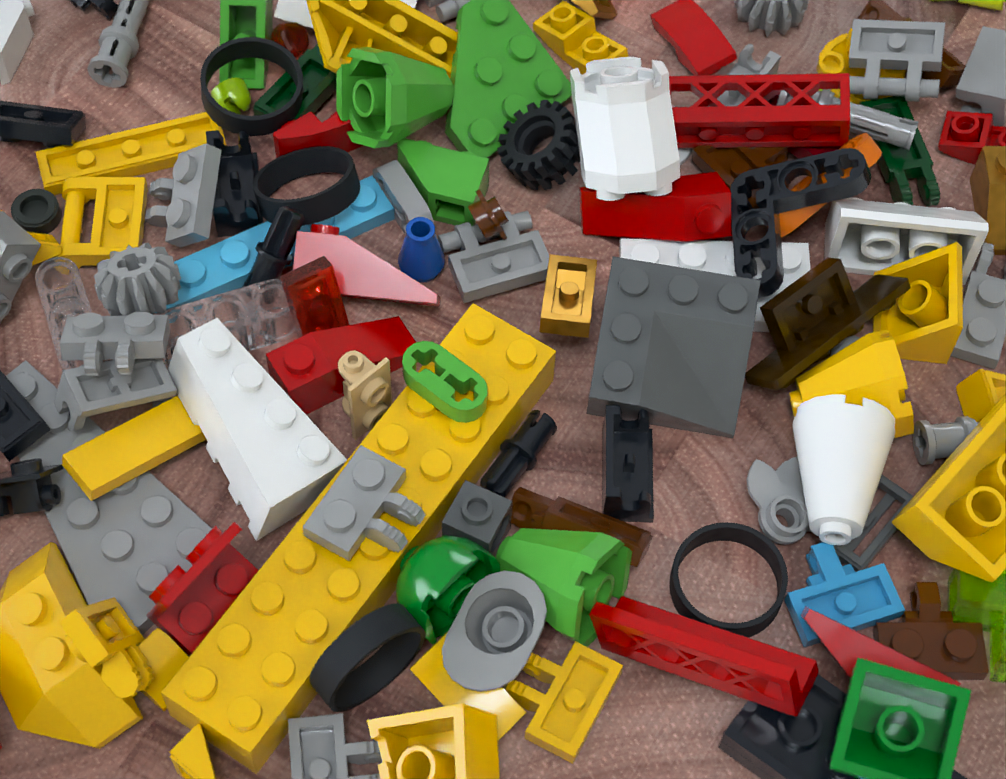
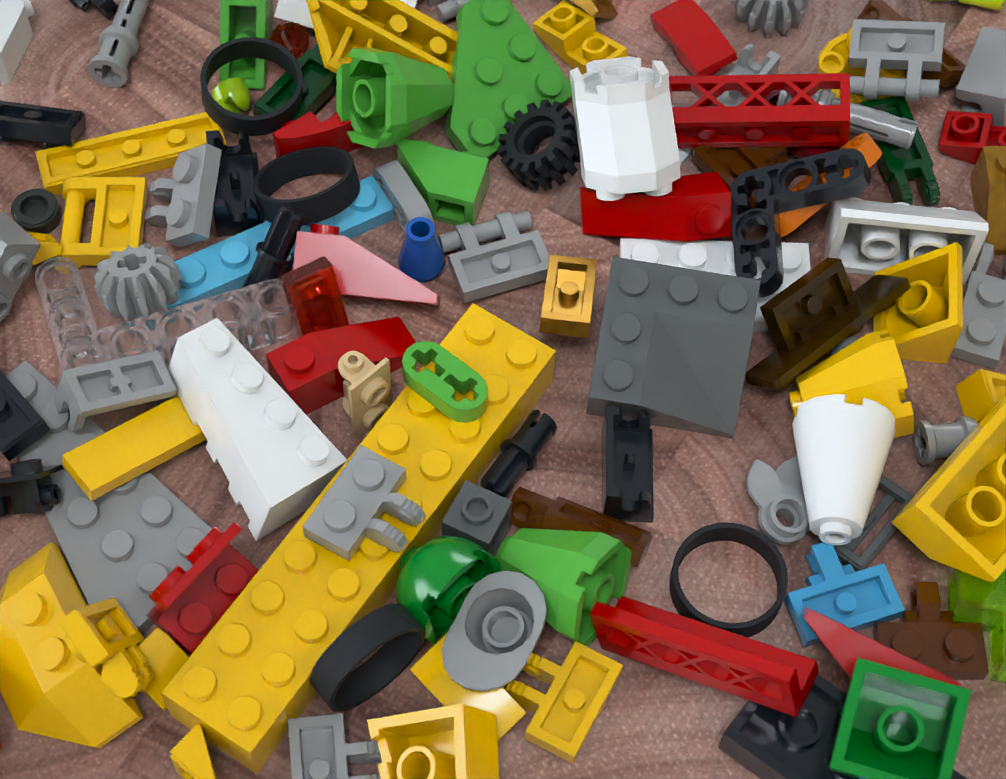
(114, 337): light grey hinge -> none
(488, 216): reddish brown plate -> none

